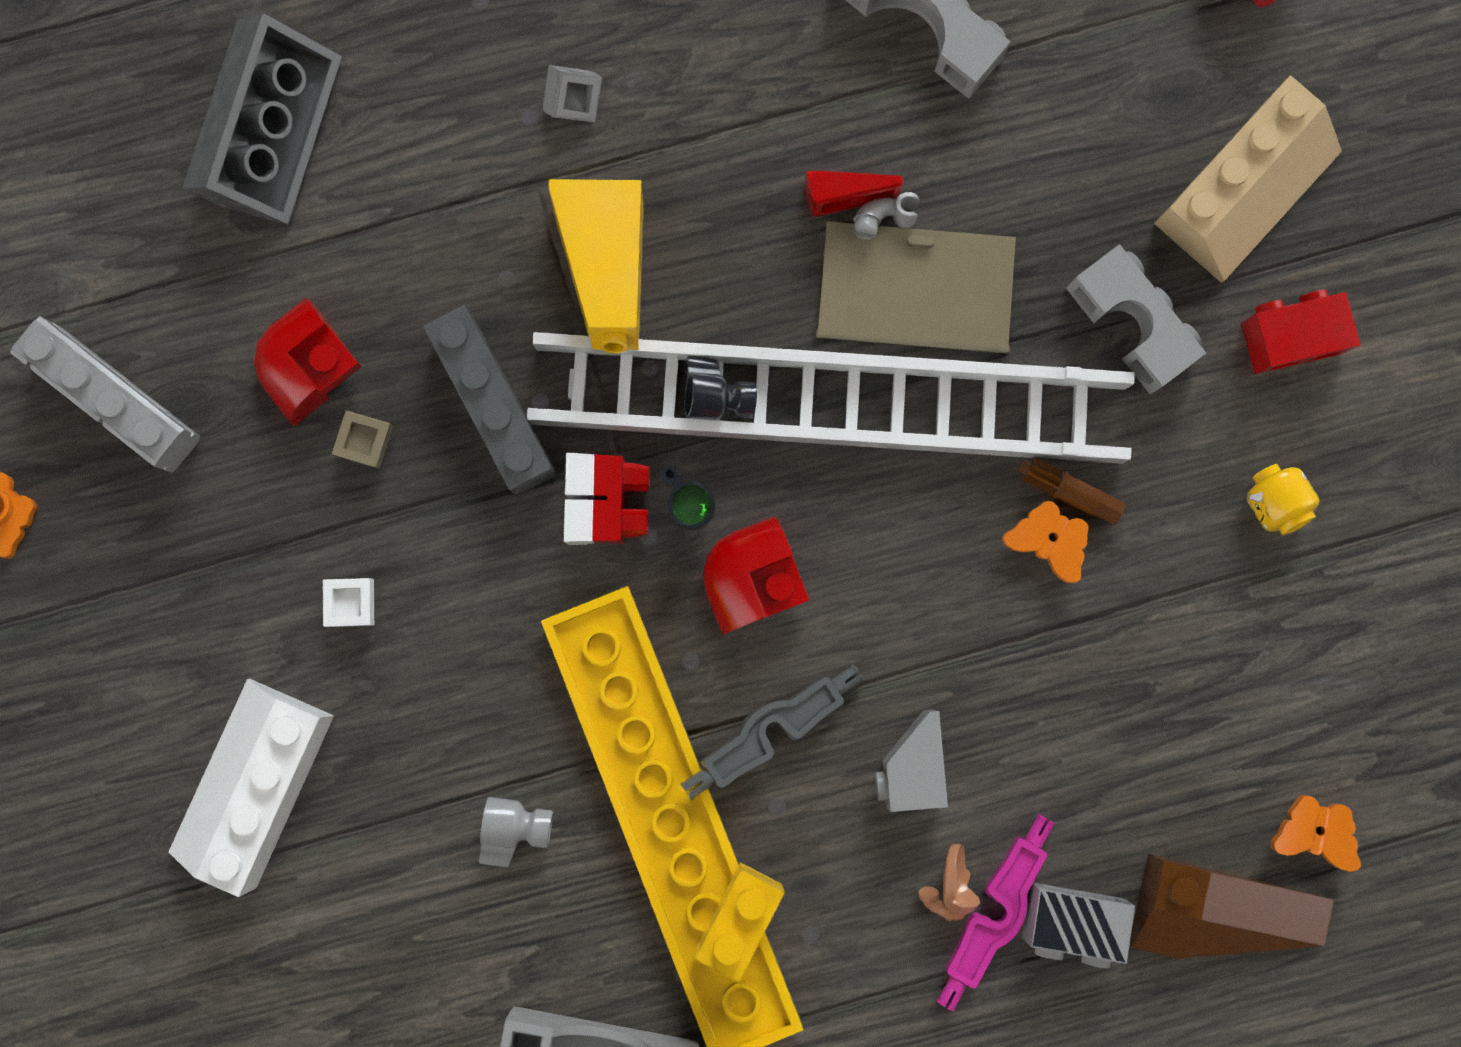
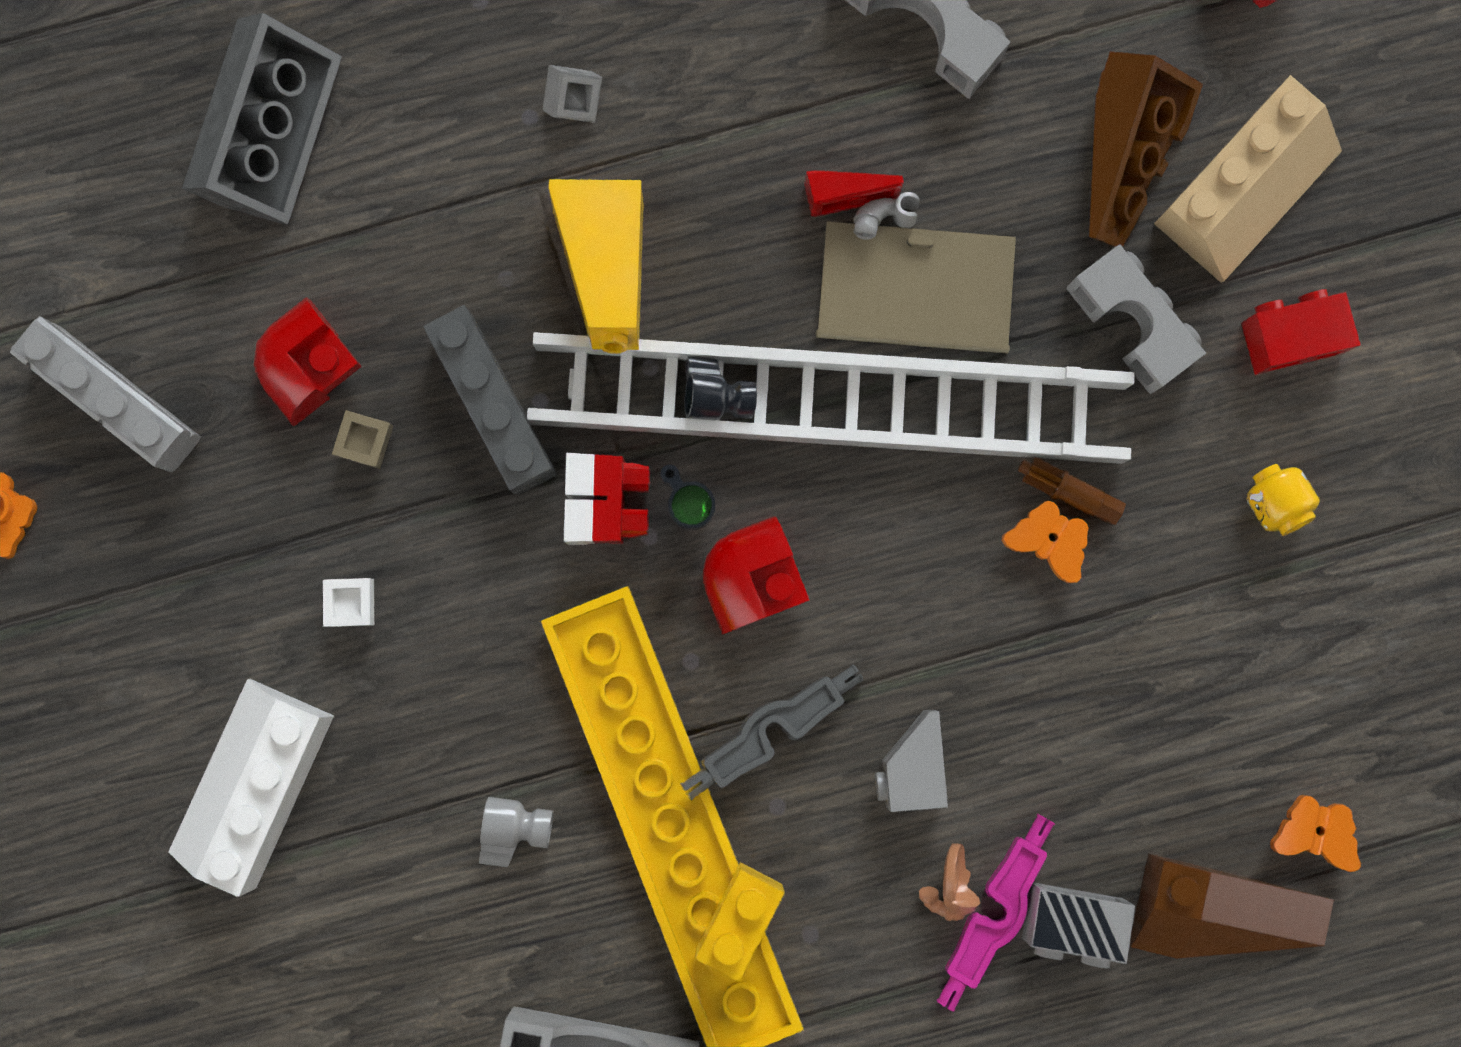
(1137, 117): none -> reddish brown wedge

